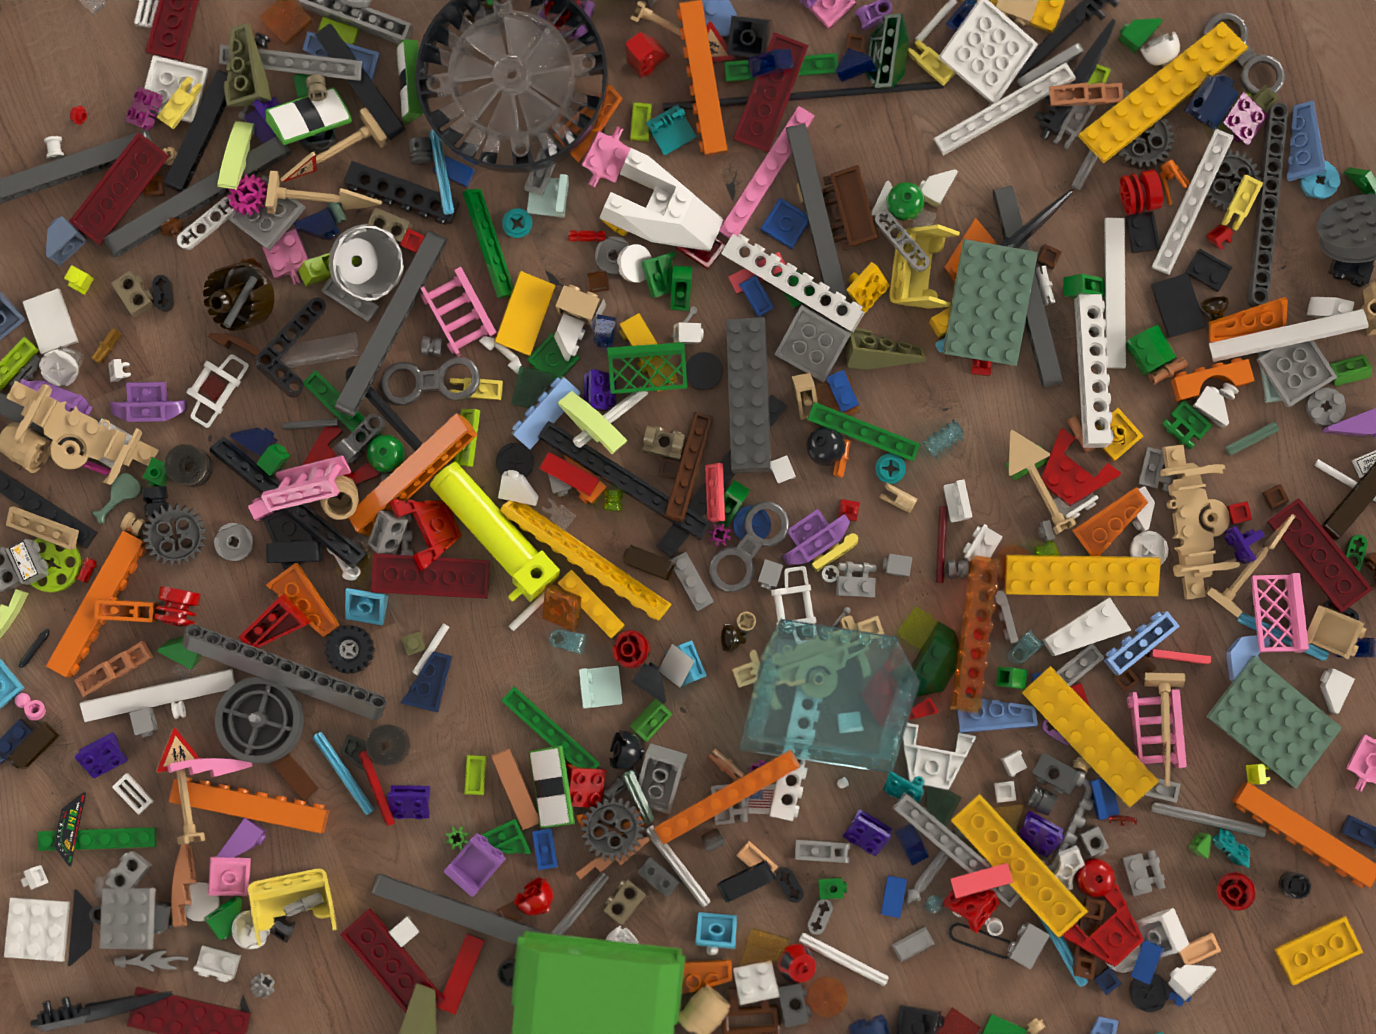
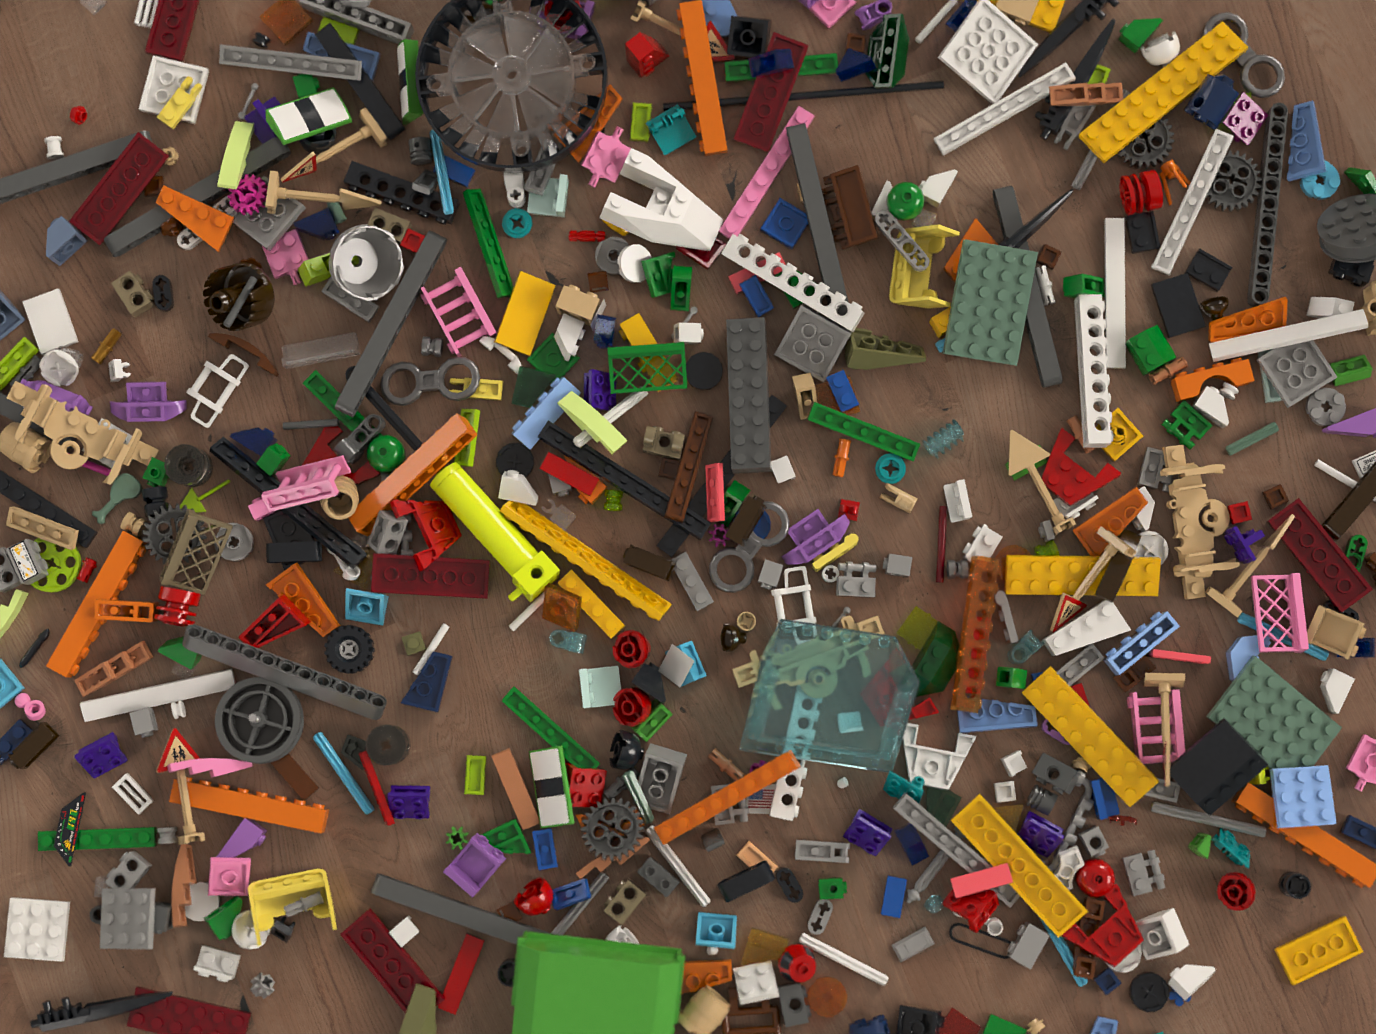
(34, 877): white tile -> none
(78, 280): neon yellow brick -> none
(80, 929): black sticker -> none
(141, 106): magenta hinge -> none
(153, 959): light grey piece -> none
(167, 835): none -> light grey wheel
(179, 547): none -> dark tan fence
(194, 501): none -> lime piece
(198, 134): black beam -> none
(200, 218): none -> orange wing
(213, 387): clear red tile -> none
(245, 69): olive wedge -> none
(287, 343): black beam -> none
(316, 87): dark tan wheel -> none
(426, 182): none -> dark grey tile
(515, 186): none -> white piece
(571, 894): none -> blue plate
(631, 706): none -> red cylinder
(746, 520): none -> dark brown window
(825, 446): black cylinder -> none
(867, 286): yellow plate -> none
(931, 63): light yellow hinge -> none
(981, 367): red tile -> none
(1064, 57): light grey beam -> none
(1071, 605): none -> tan piece
(1117, 568): none -> dark brown slope
(1147, 961): blue tile -> none
(1199, 949): light nougat tile -> none
(1217, 766): none -> black slope
(1220, 234): red tile -> none
(1242, 200): light yellow hinge -> none
(1265, 98): olive plate -> none
(1302, 796): none -> light blue plate

